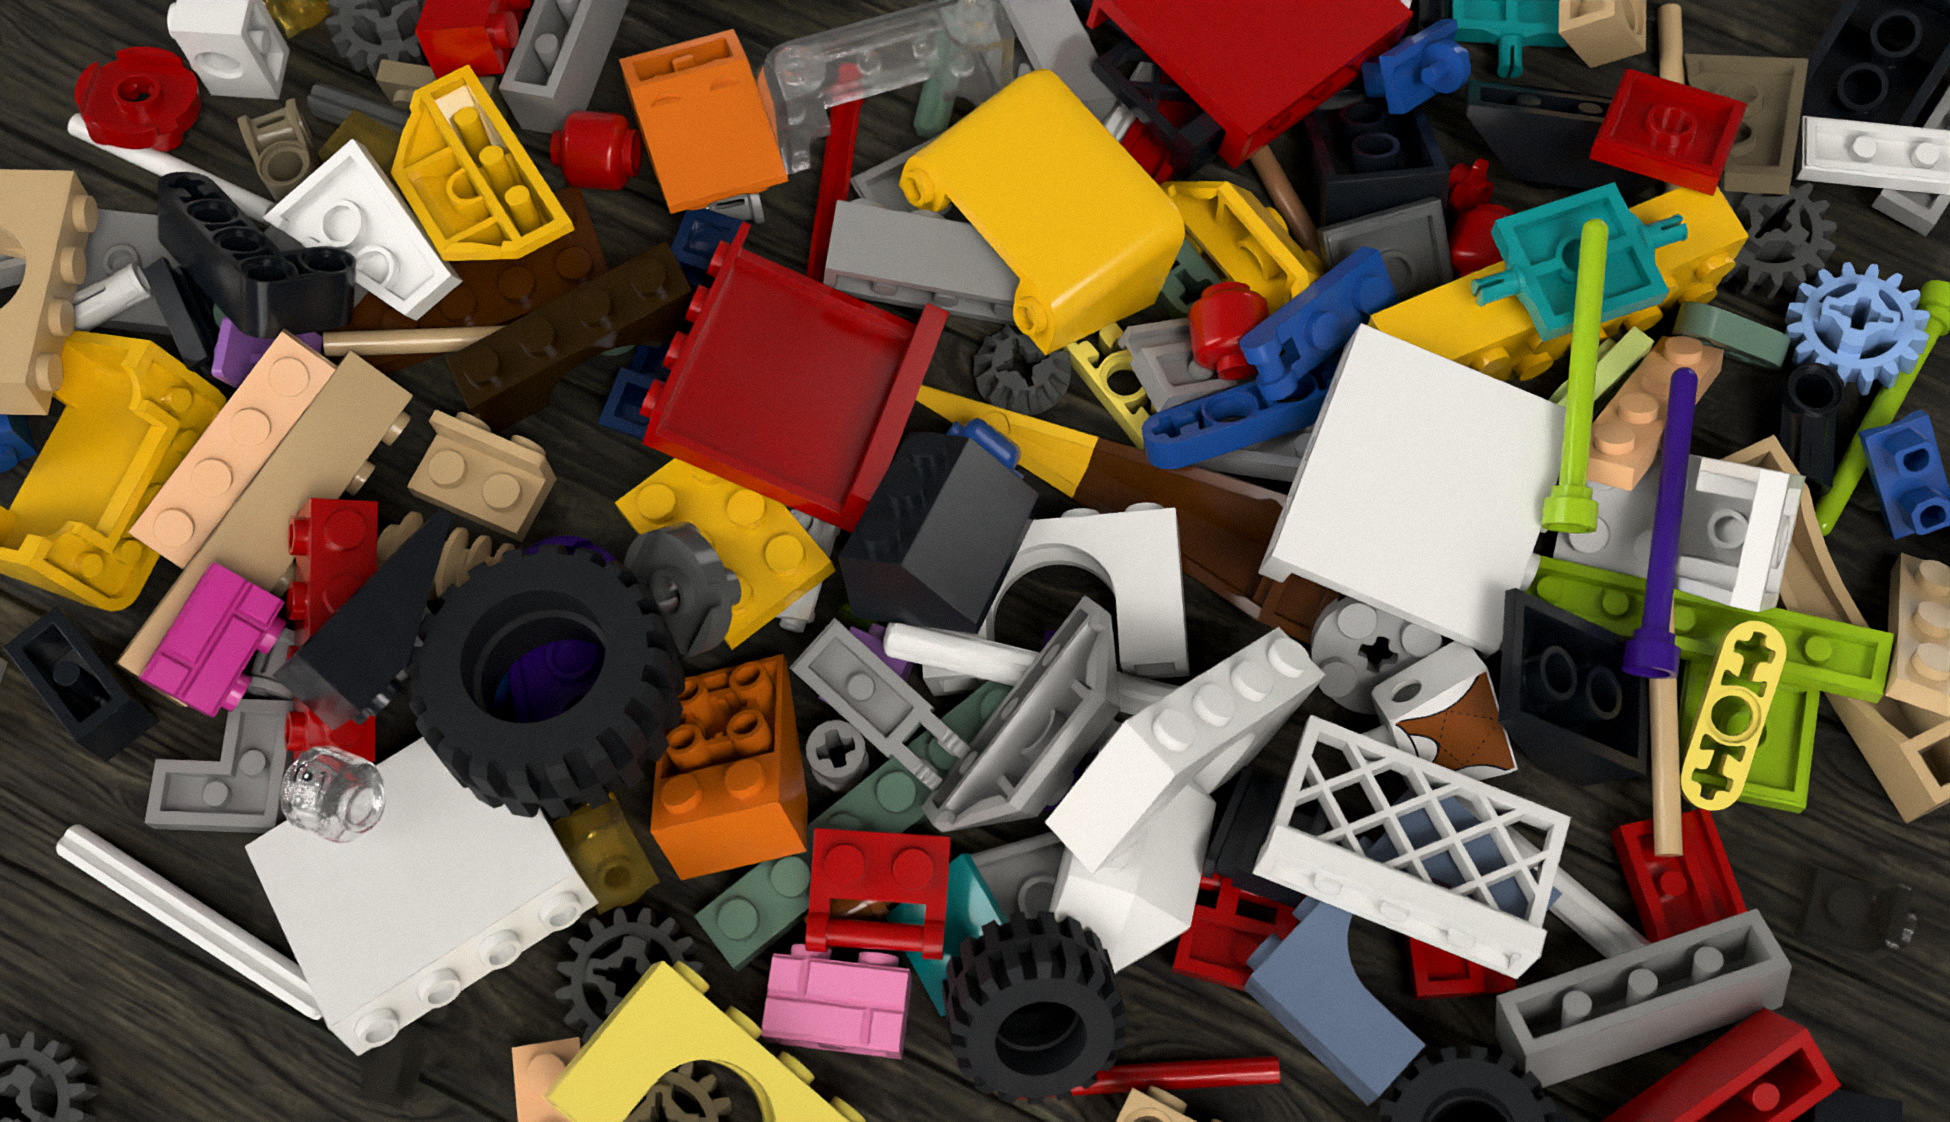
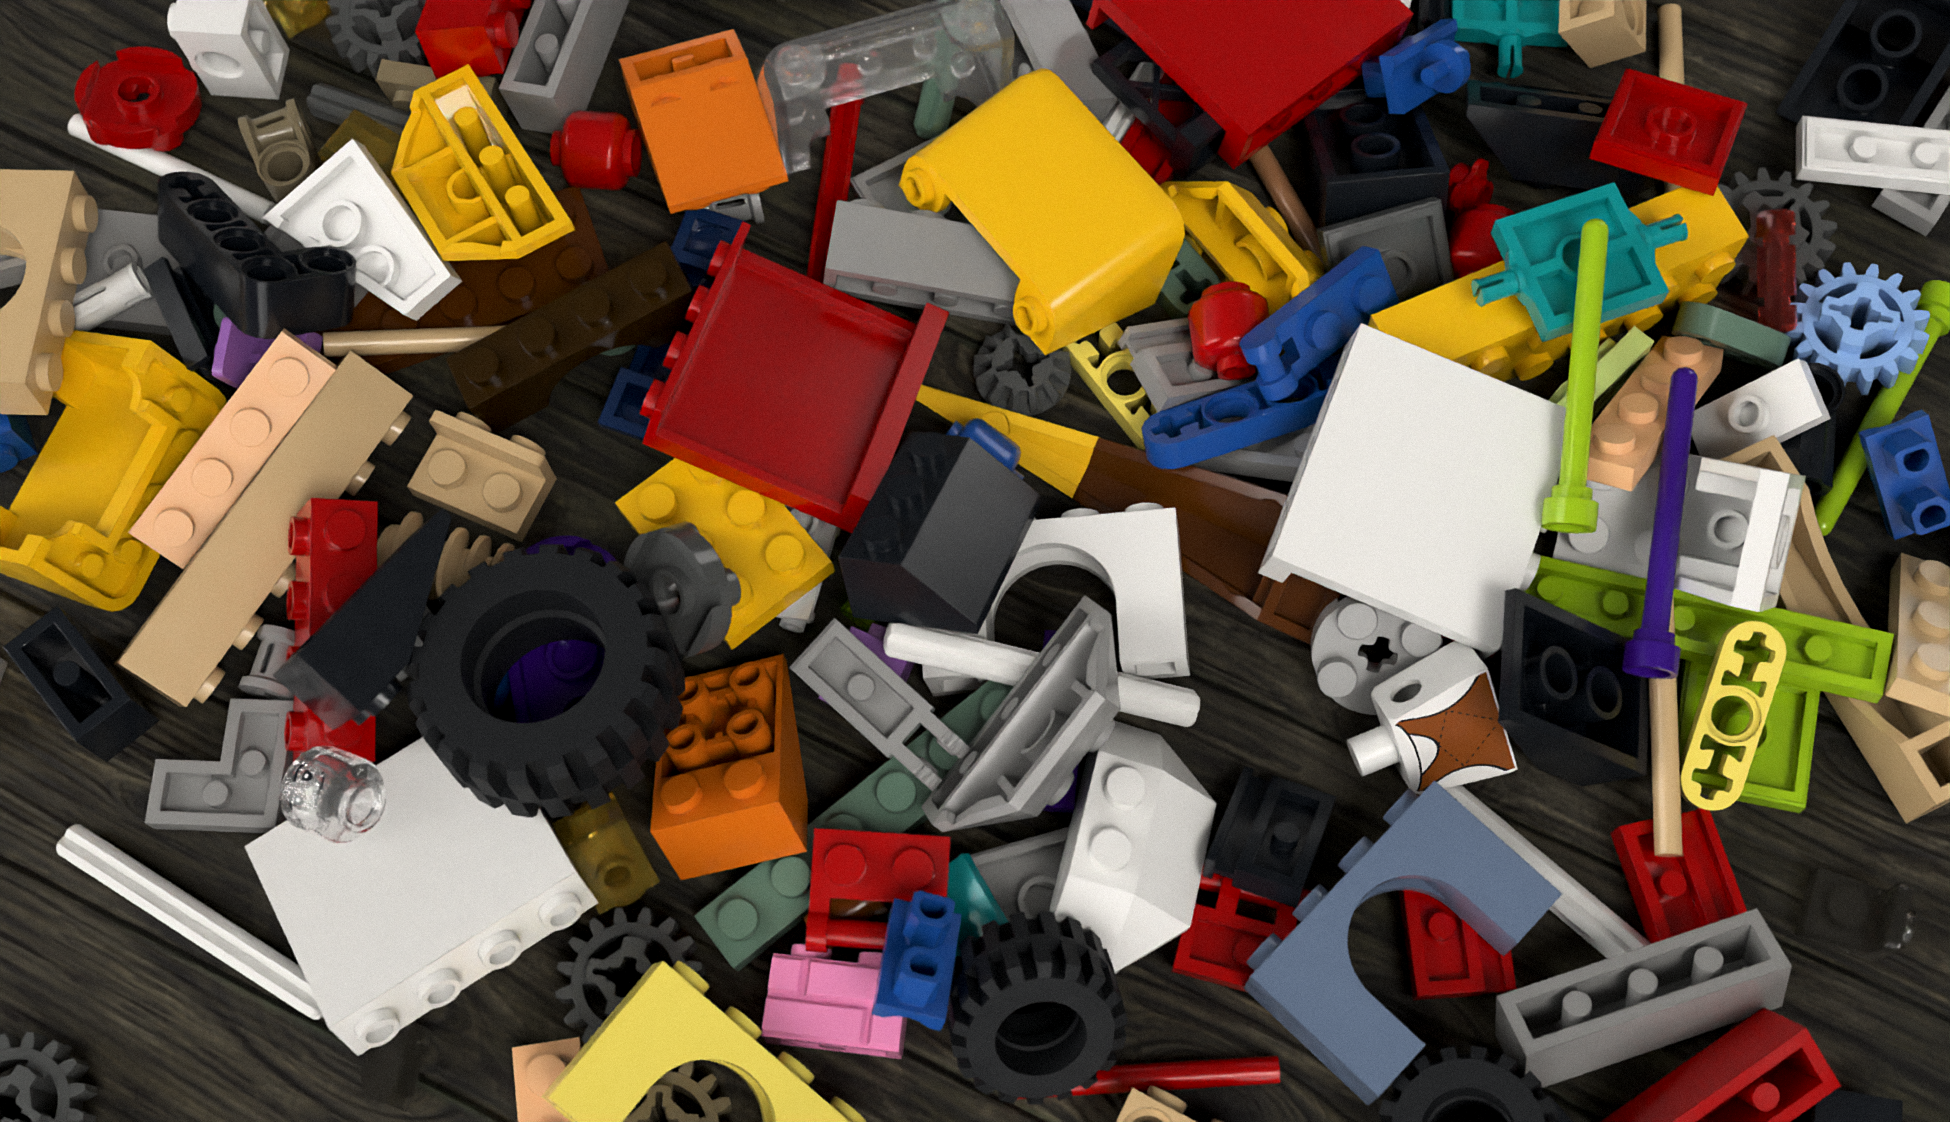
(213, 642): dark pink brick -> none
(818, 747): light grey bush -> none
(918, 960): none -> blue hips
(1194, 734): white arch -> none
(1411, 900): white fence -> none
(1768, 133): dark tan wing -> none
(1774, 404): none -> white plate
(1776, 269): none -> clear red axle

